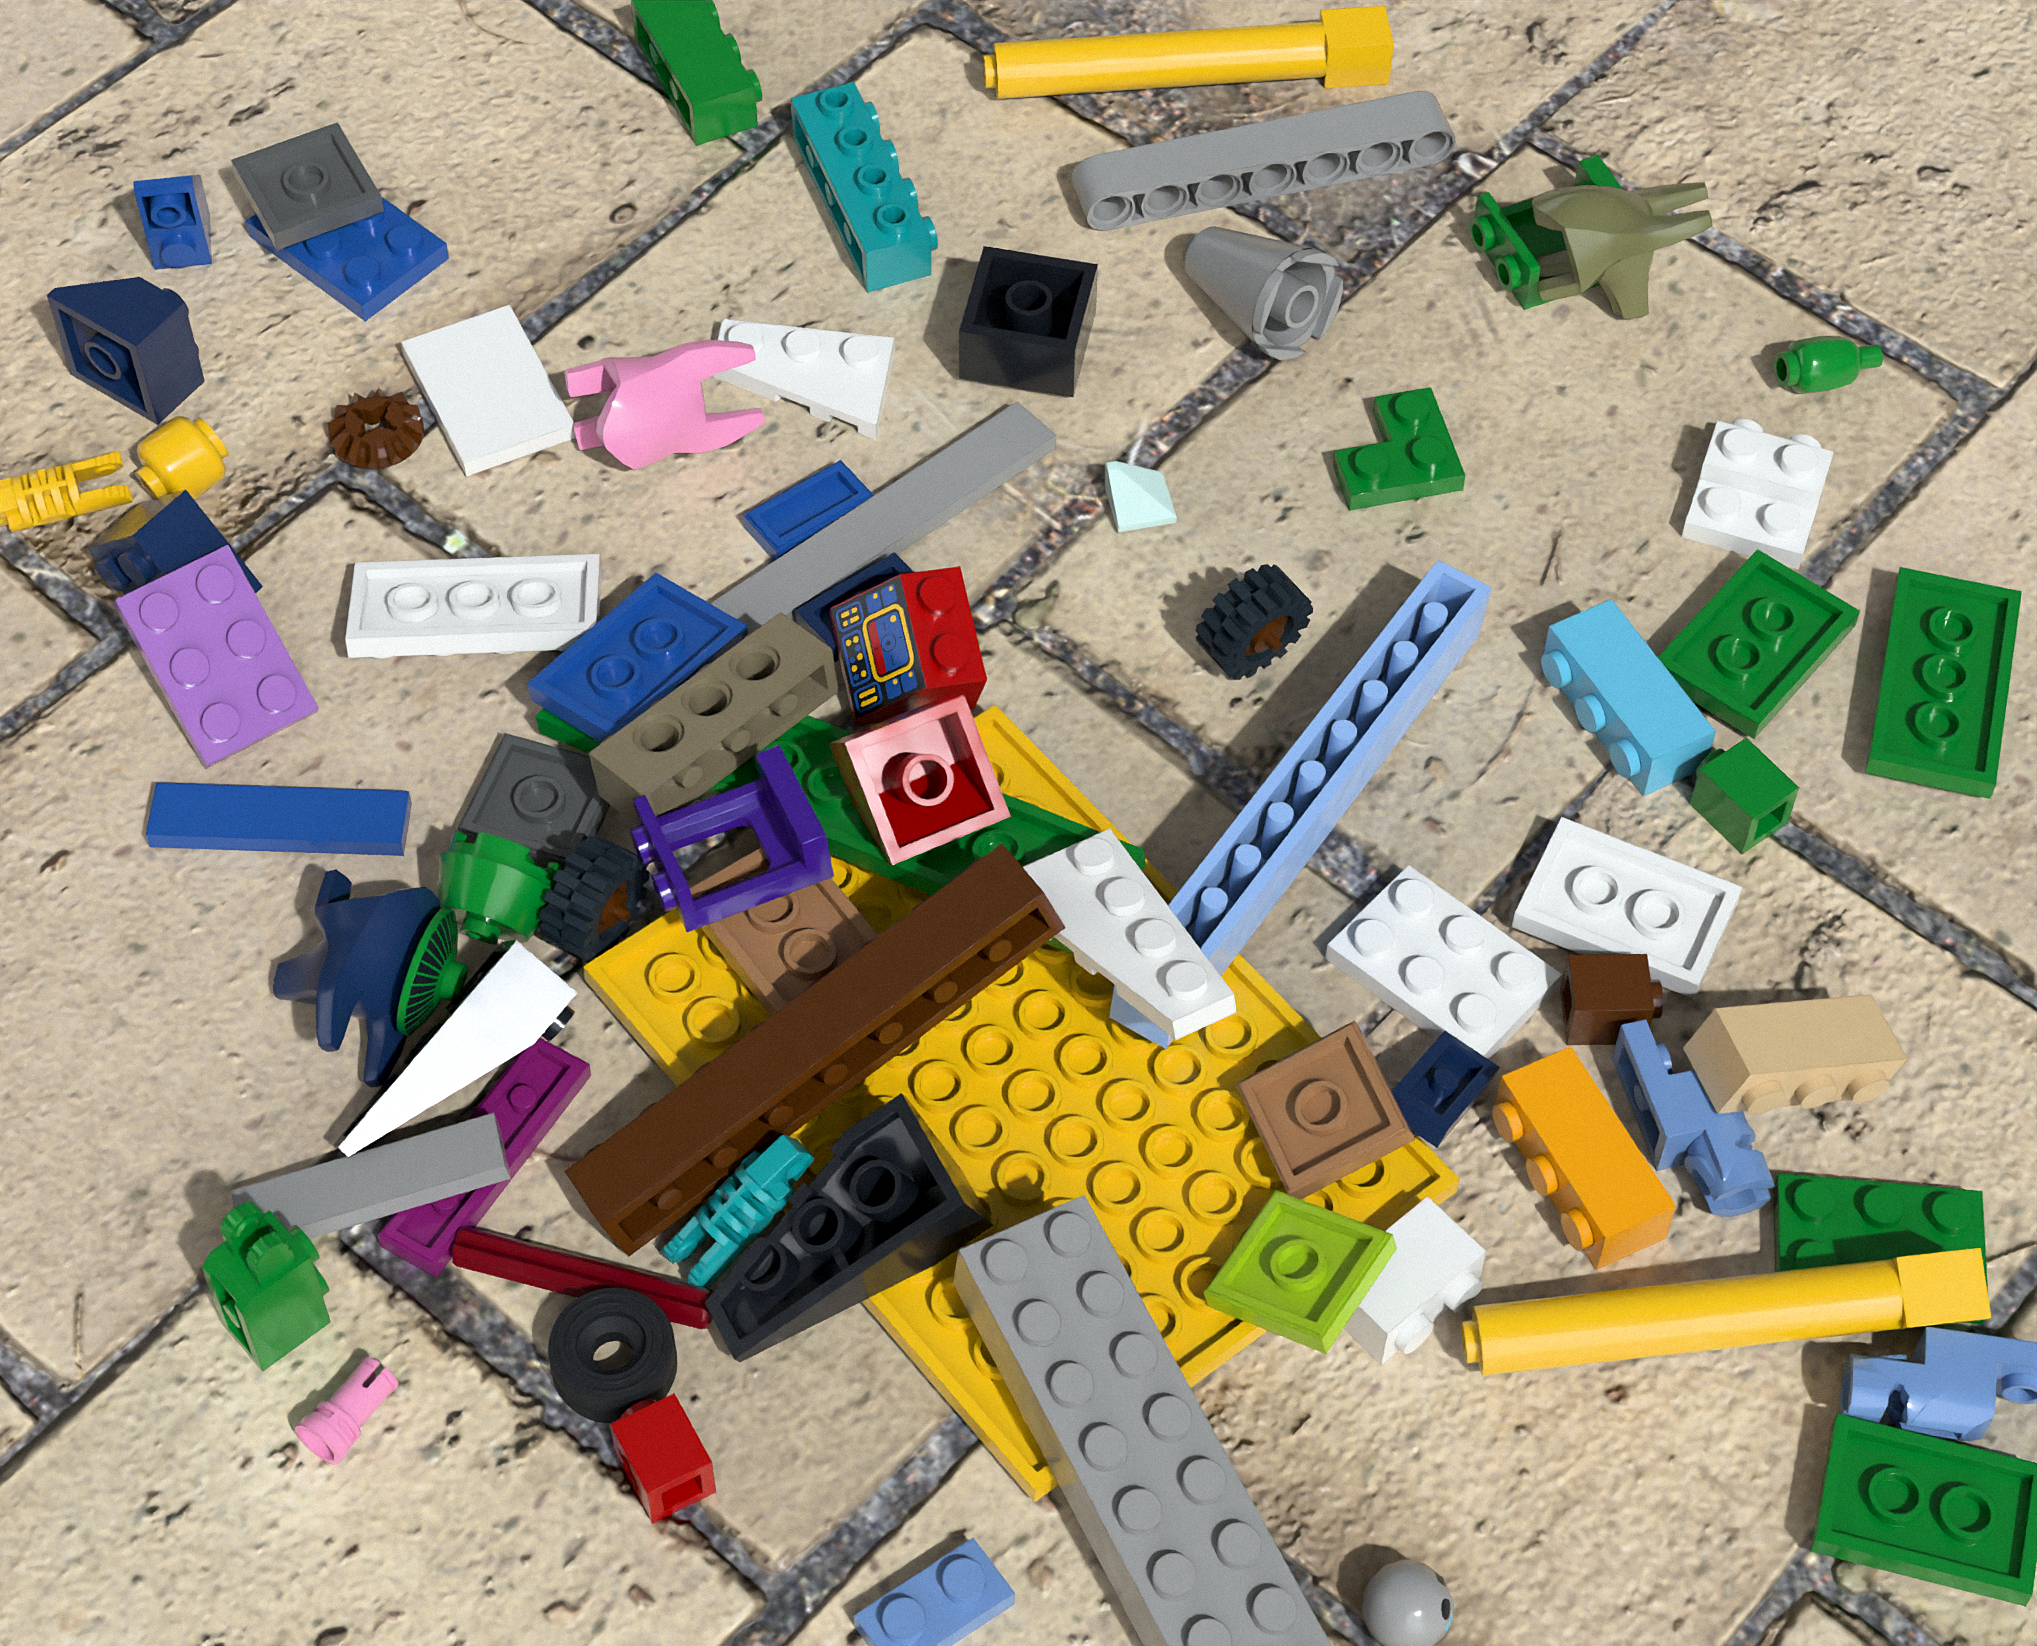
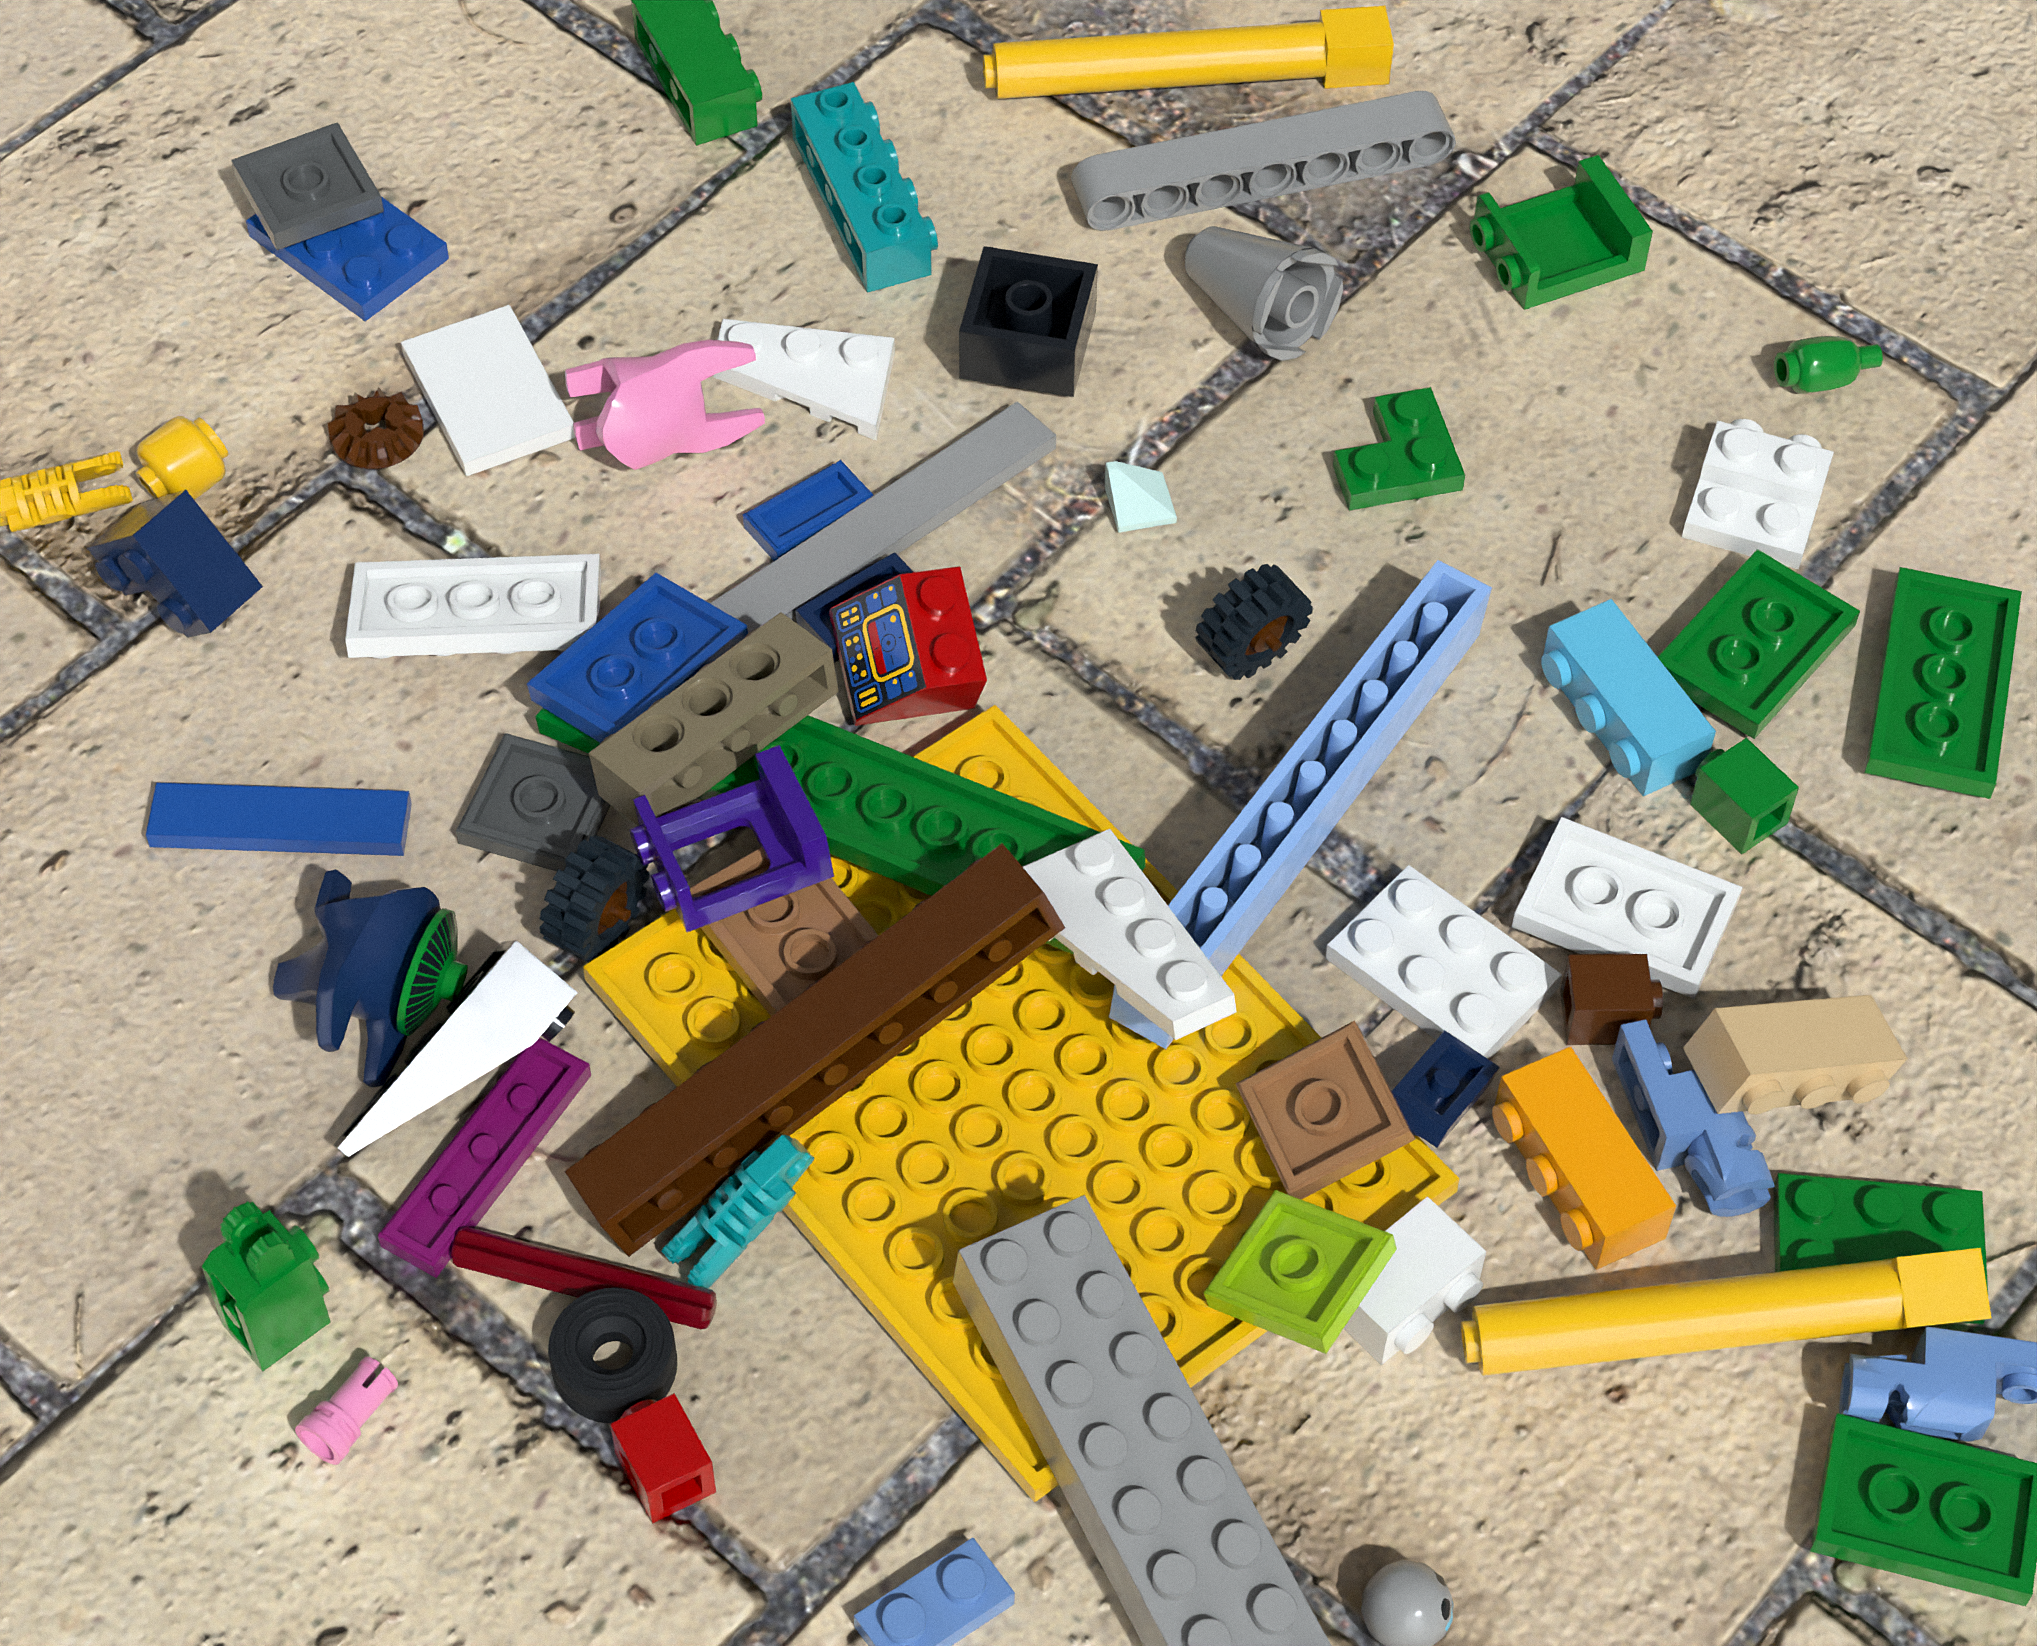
(129, 343): dark blue slope -> none
(175, 221): blue slope -> none
(216, 656): medium lavender plate -> none
(384, 1178): light grey tile -> none
(493, 887): green cone -> none
(865, 1223): black wedge -> none
(920, 778): slope -> none
(1614, 238): olive piece -> none

